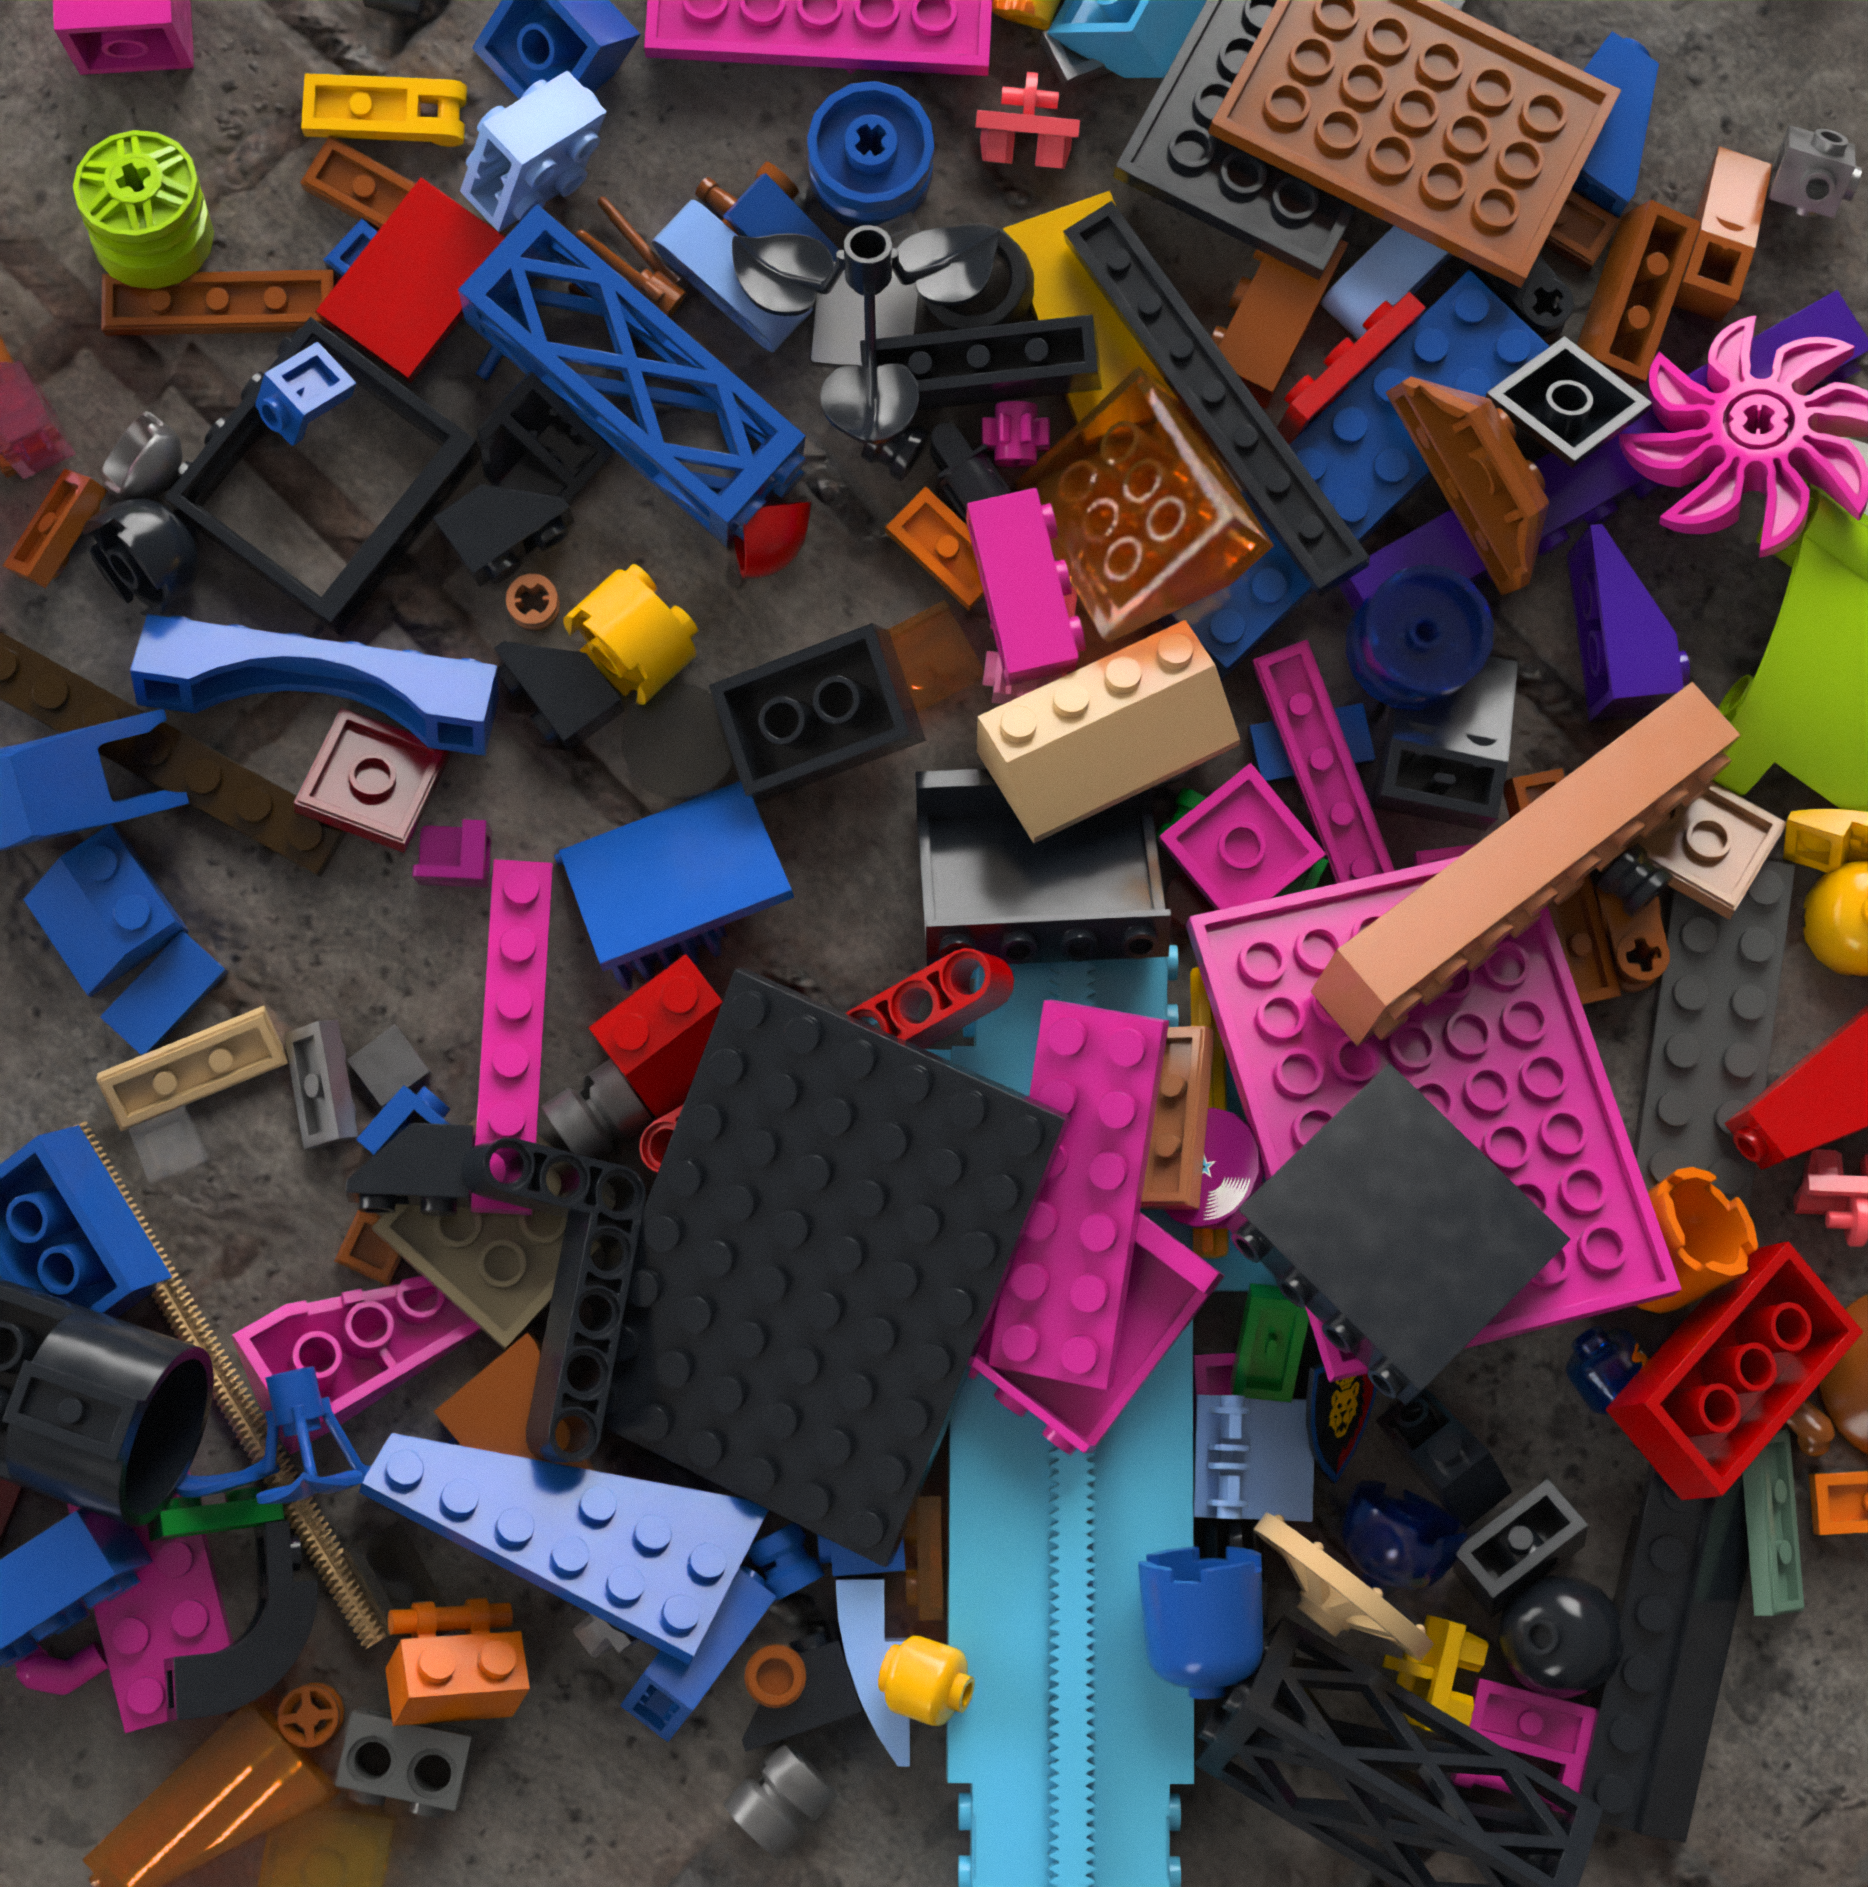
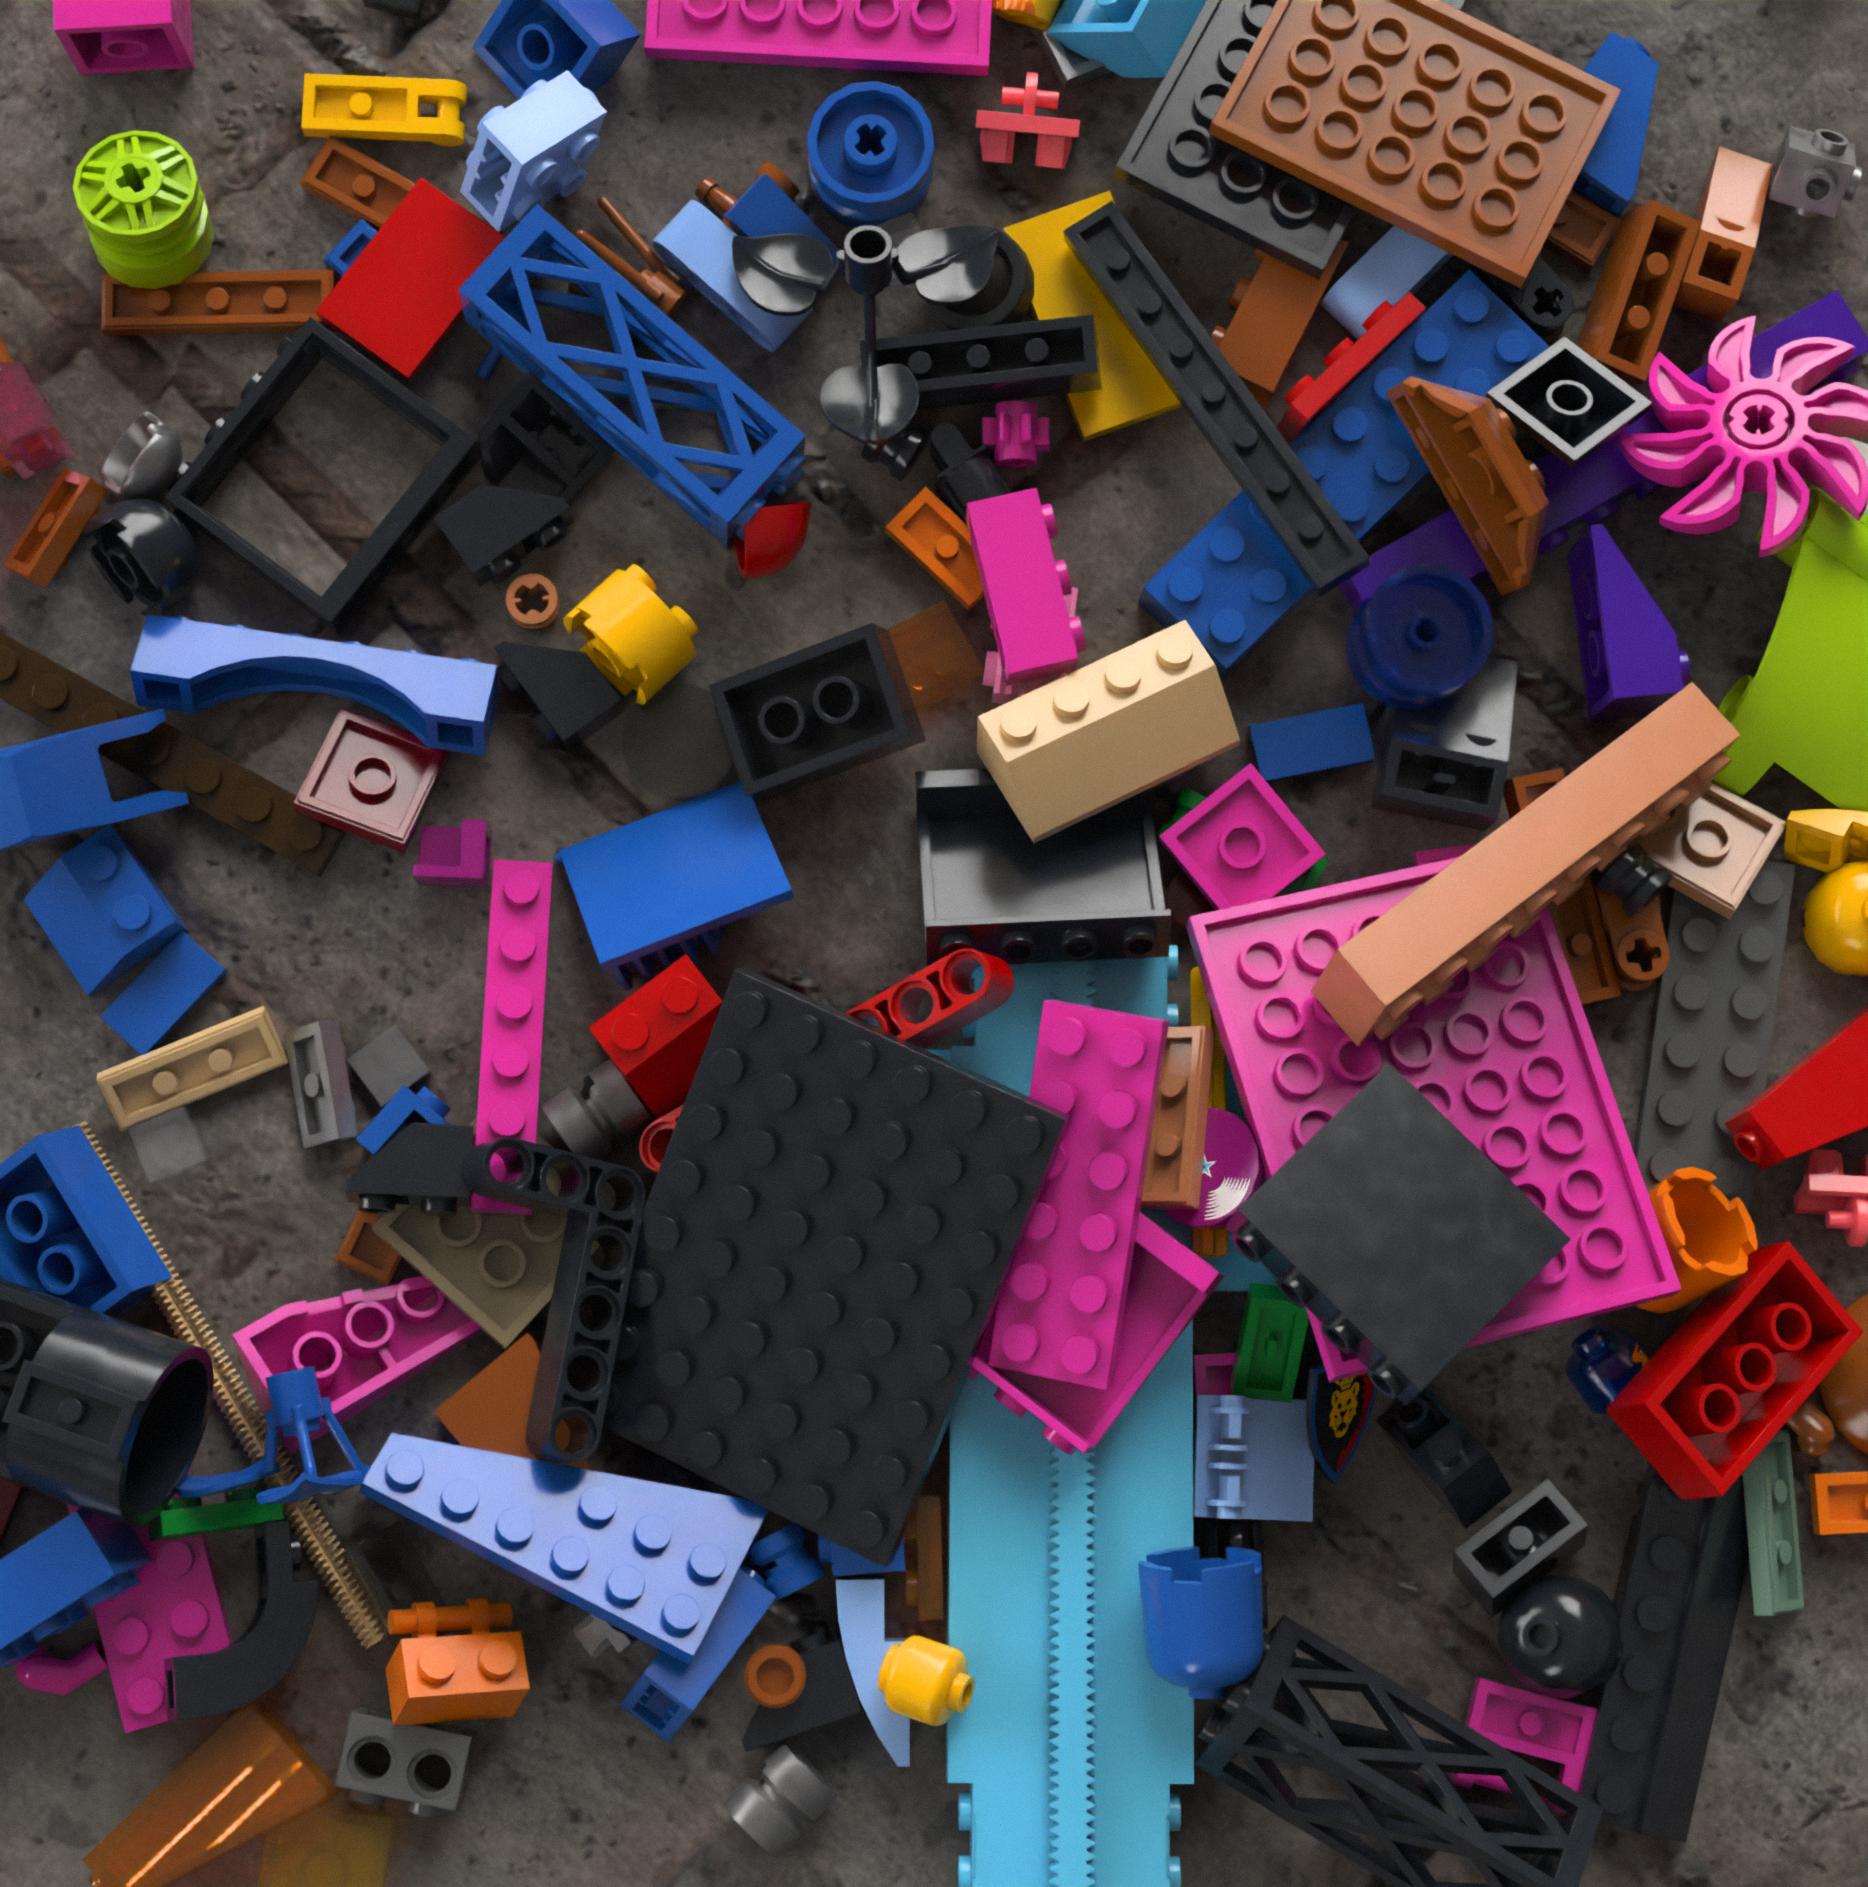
(299, 1715): dark orange wheel -> none
(302, 391): blue bracket -> none
(841, 322): white sticker -> none
(1143, 509): clear orange slope -> none
(1322, 763): dark pink tile -> none
(1336, 1596): tan wheel -> none
(1399, 1540): clear blue cylinder -> none
(1435, 1674): yellow hips -> none

